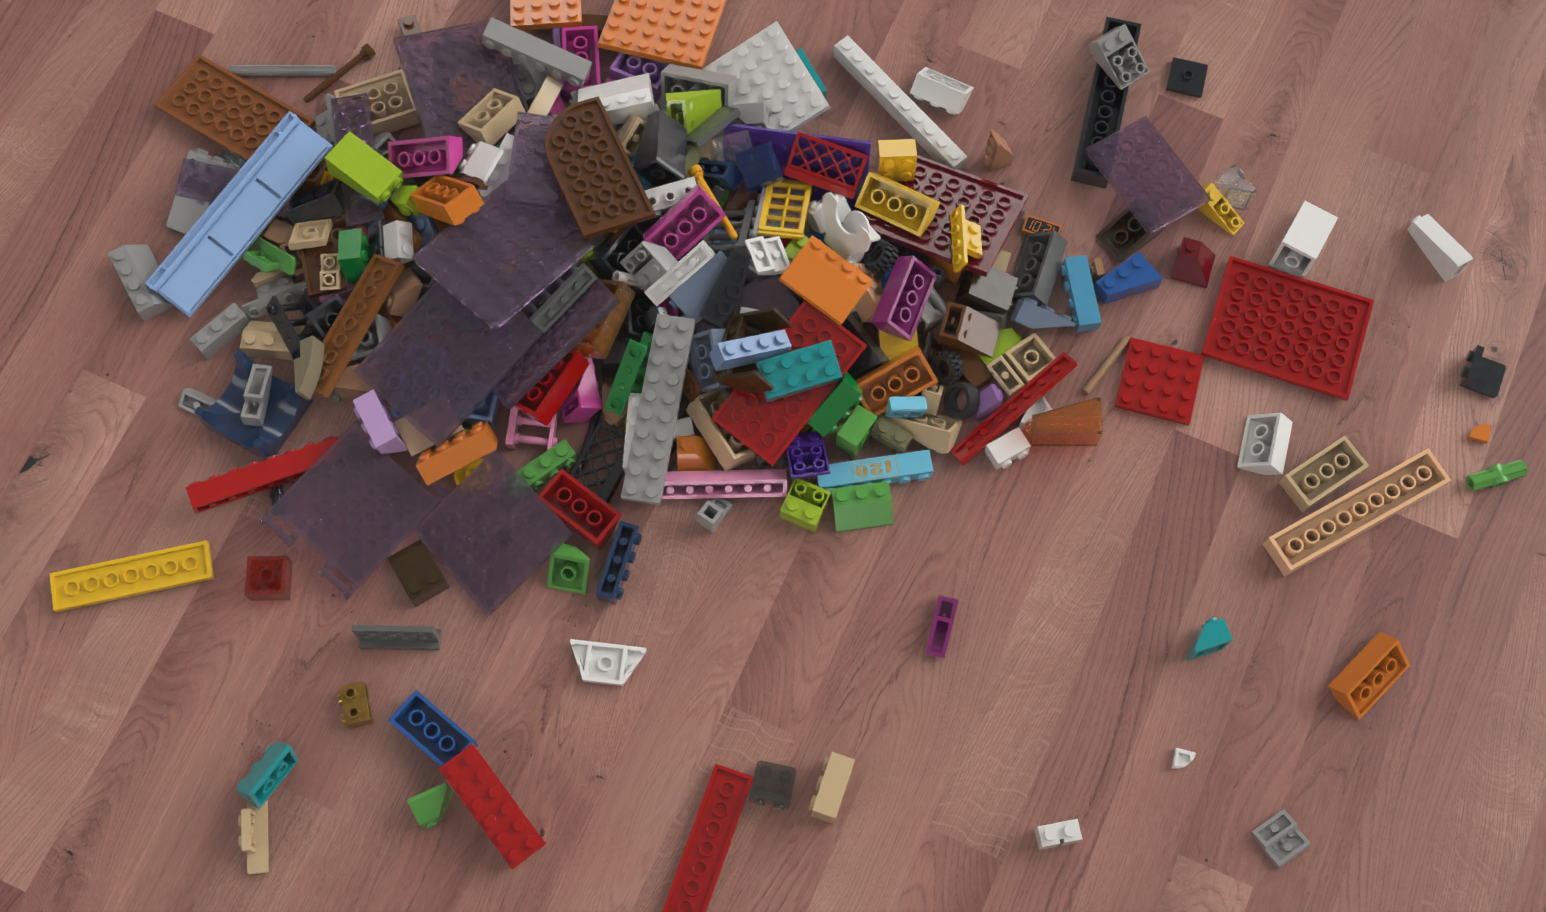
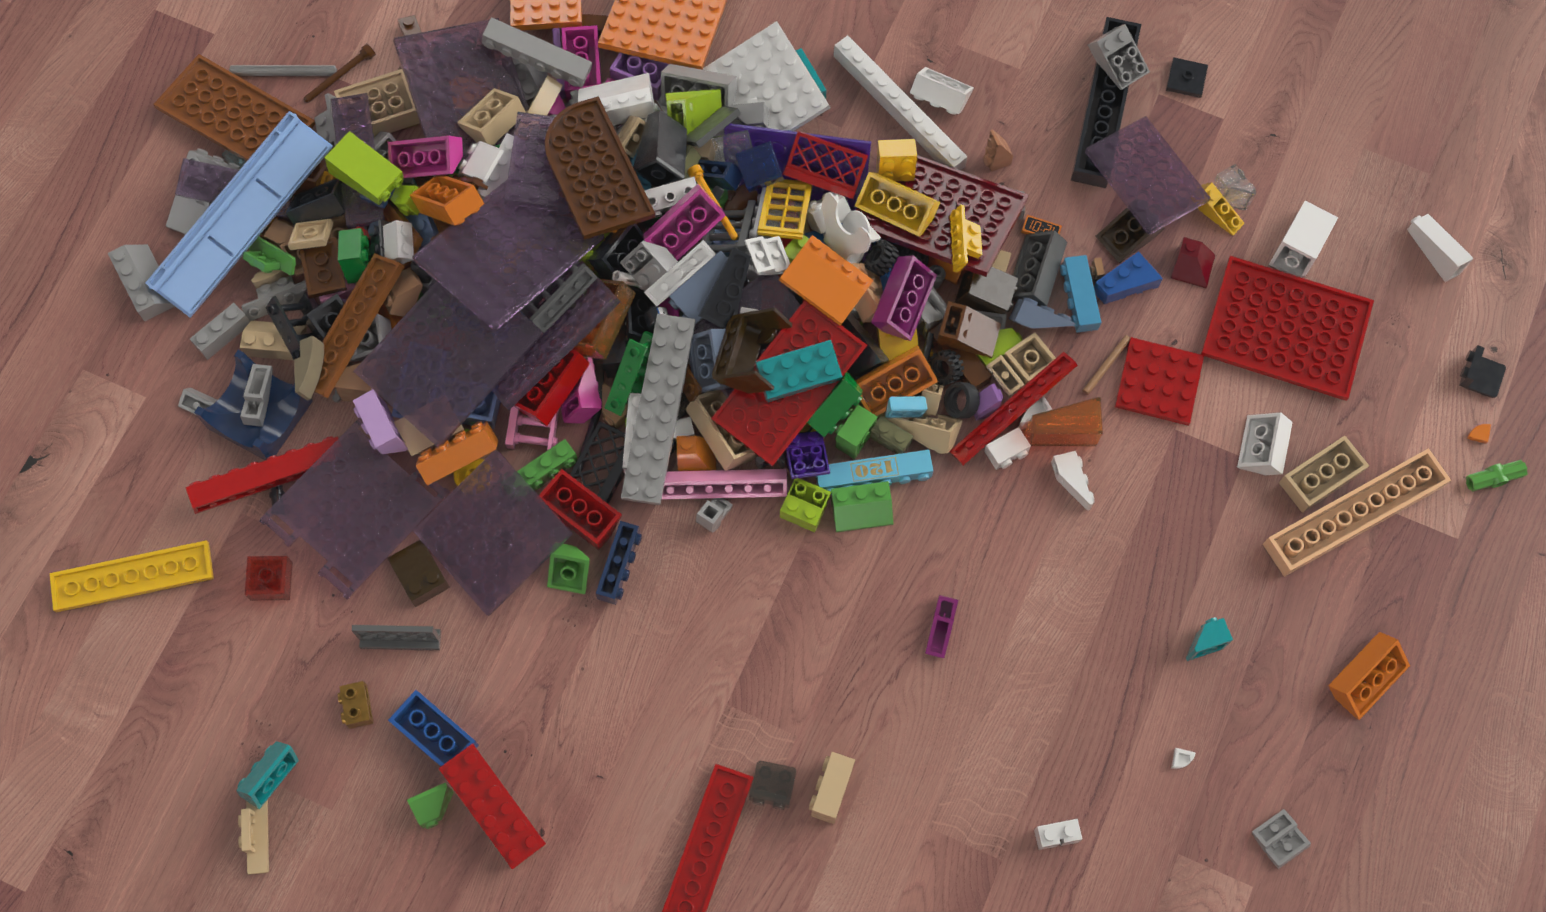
(330, 272): tan slope -> none
(605, 661): white wing -> none
(749, 349): medium blue brick -> none
(1070, 475): none -> white slope

